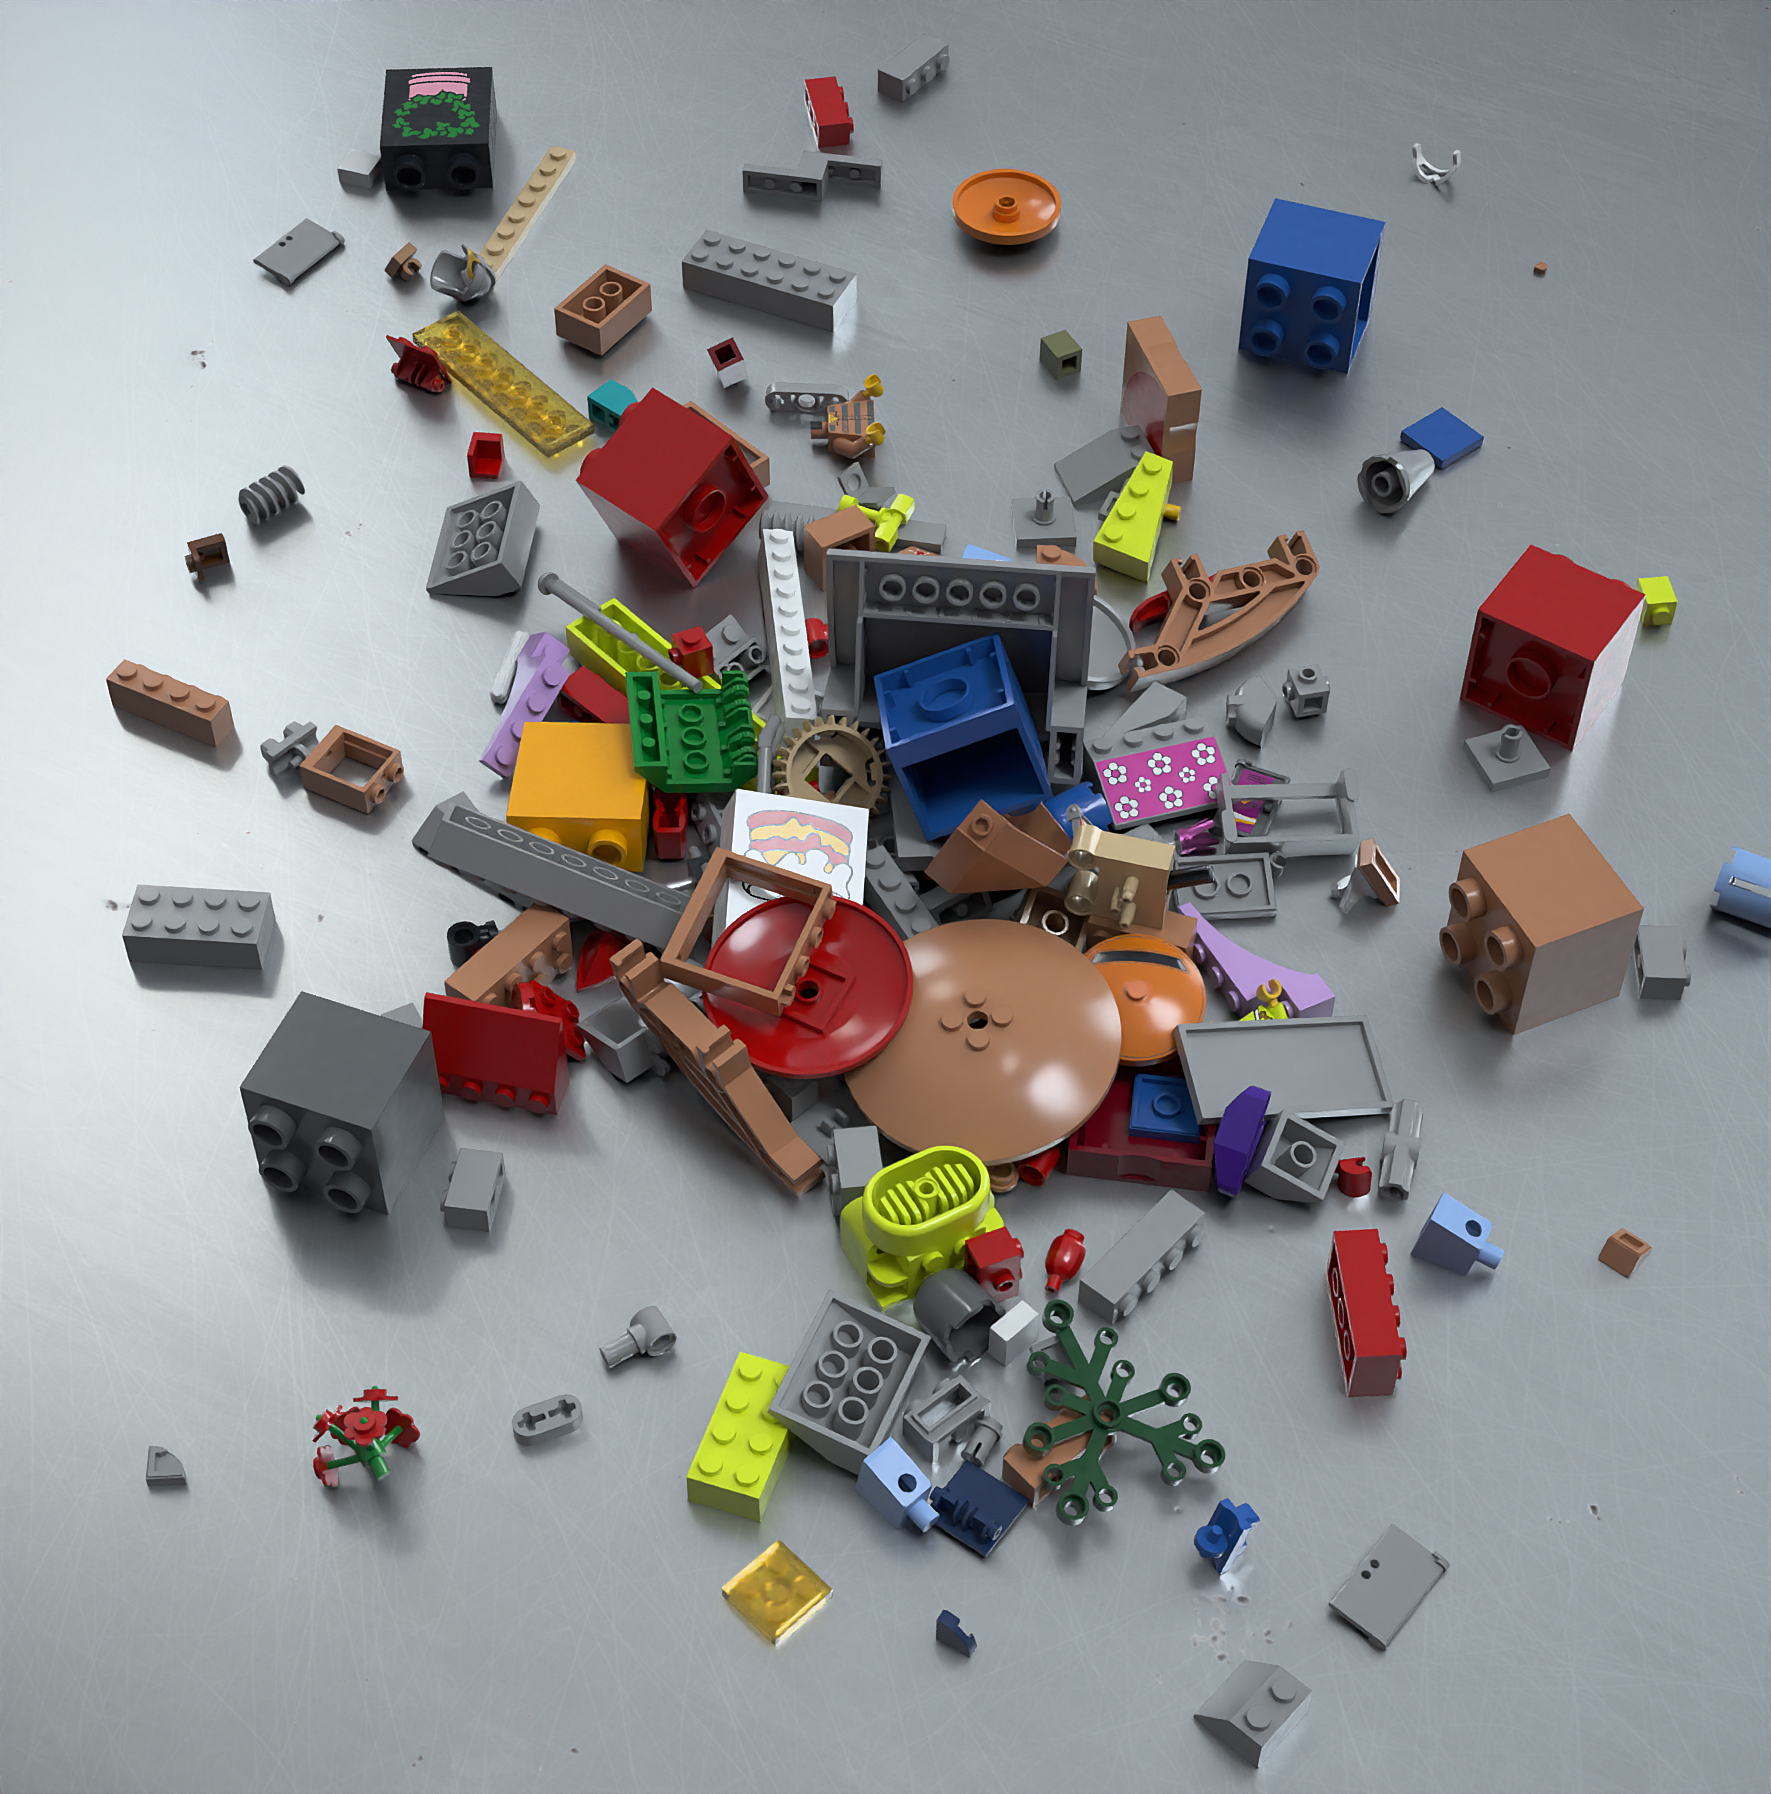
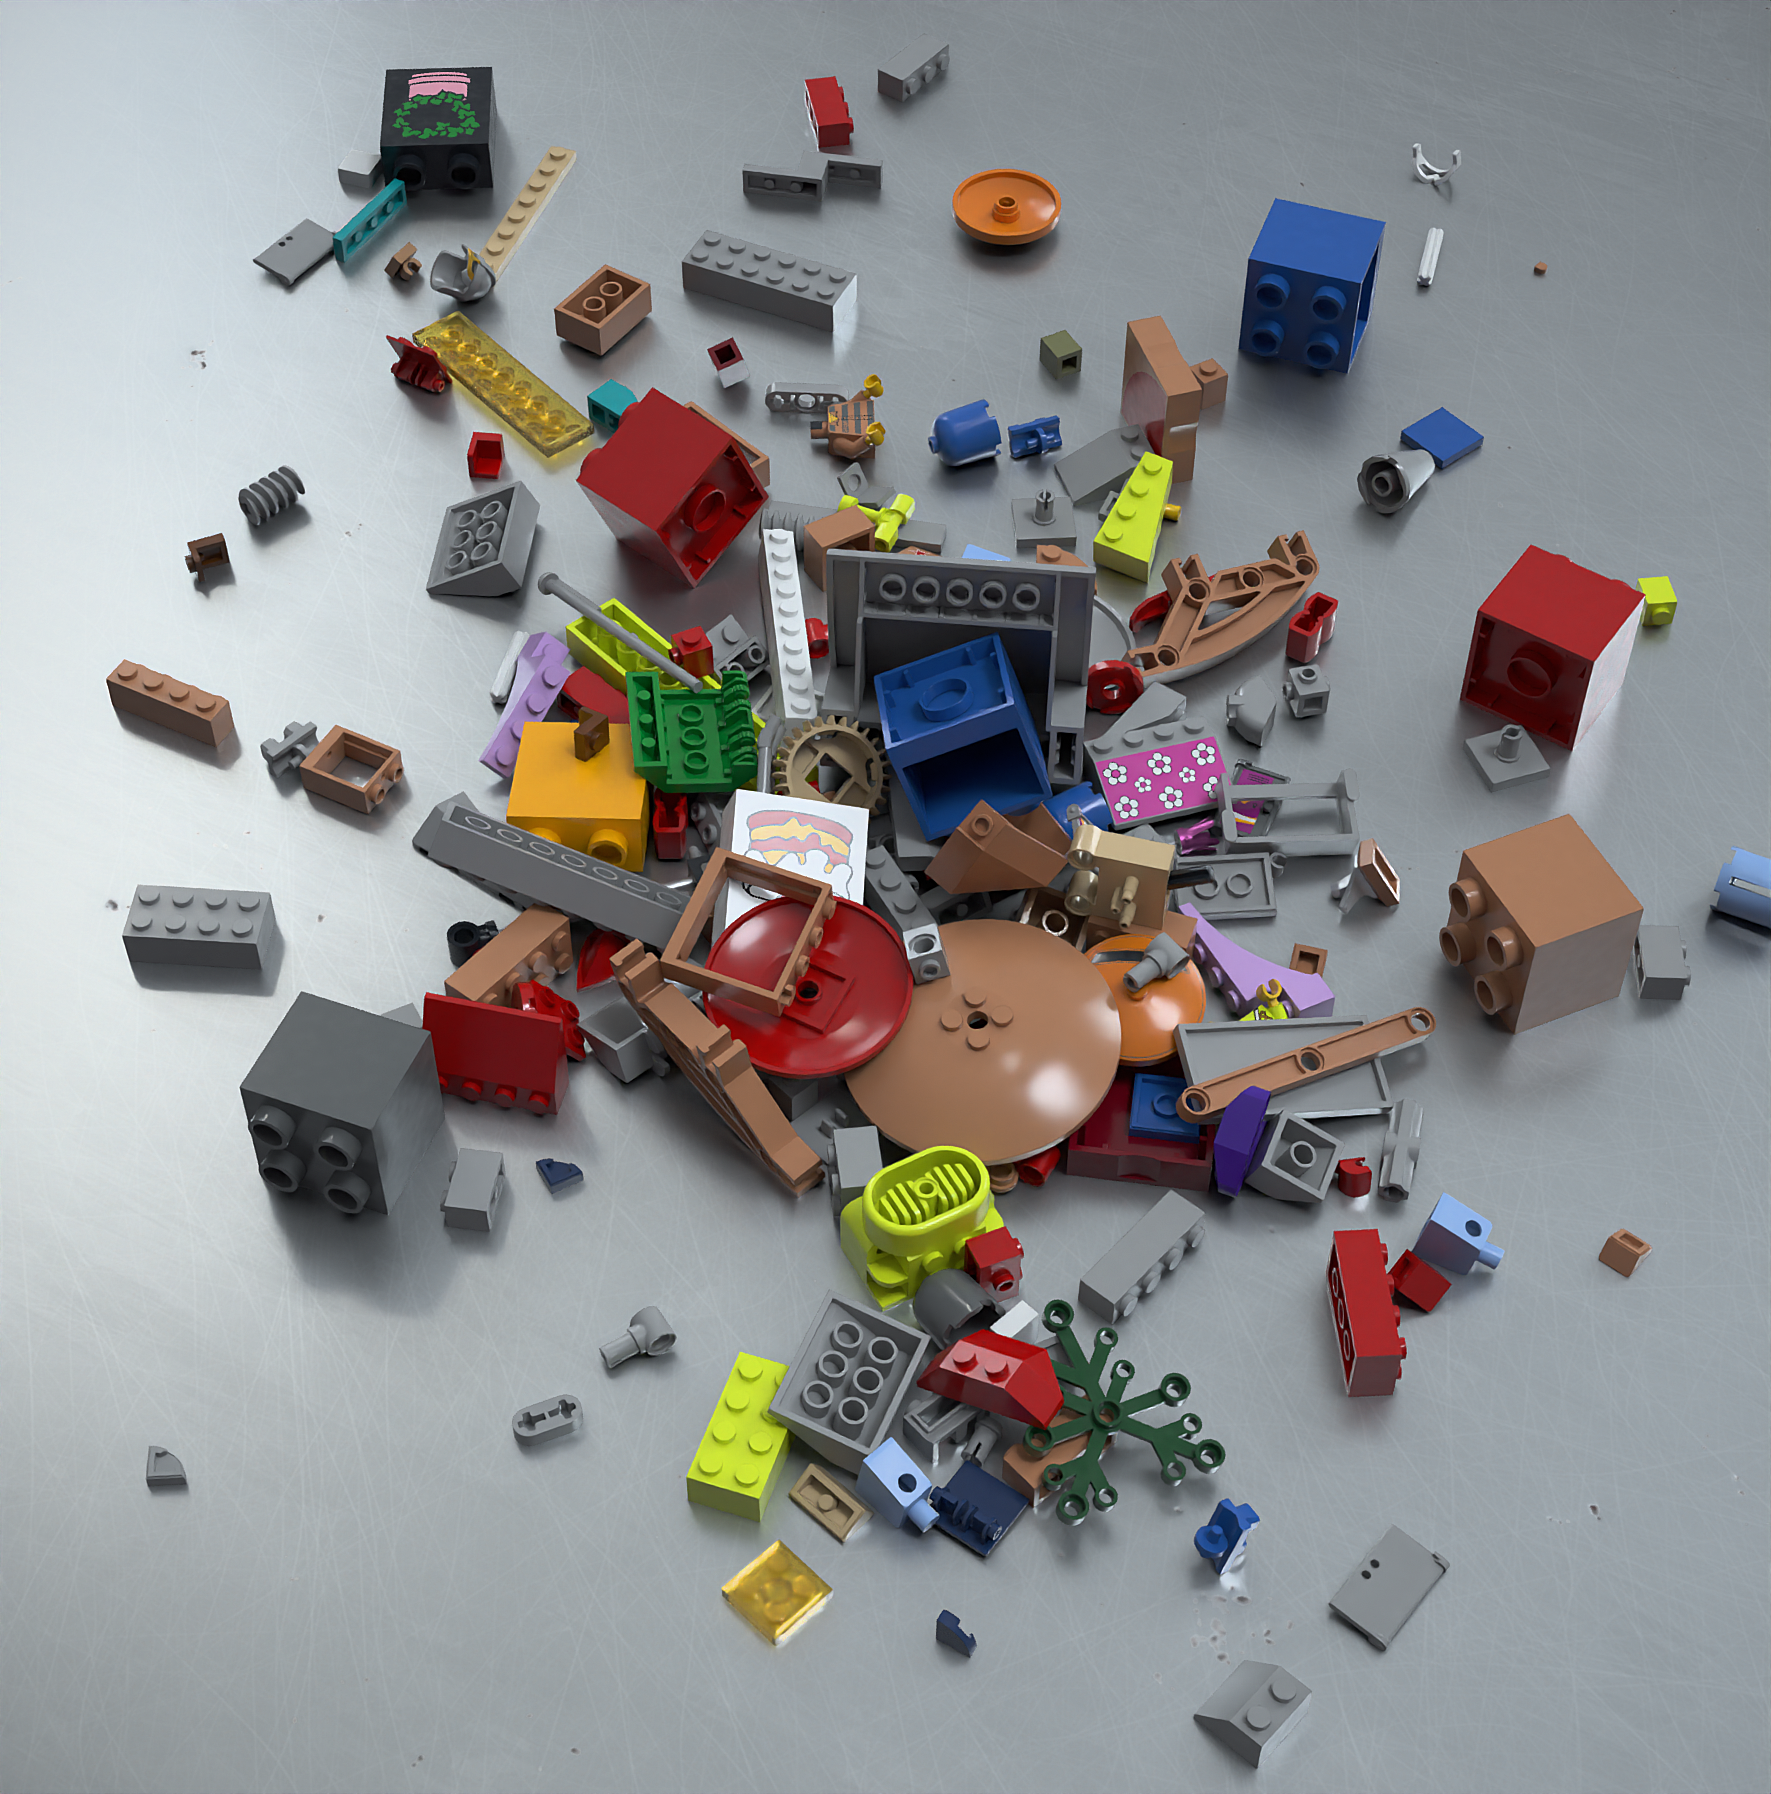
(362, 1432): red plant -> none
(369, 220): none -> teal plate
(558, 1174): none -> dark blue tile
(591, 734): none -> reddish brown bracket
(830, 1502): none -> tan slope
(926, 953): none -> light grey brick
(965, 435): none -> blue cylinder
(997, 1377): none -> red wedge
(1034, 436): none -> blue hips
(1064, 1259): red plant -> none
(1113, 673): none -> red tile
(1160, 958): none -> light grey pin
(1212, 381): none -> nougat brick
(1308, 959): none -> nougat slope
(1311, 627): none -> red brick
(1329, 1056): none -> nougat beam
(1419, 1280): none -> red panel
(1430, 256): none -> white axle

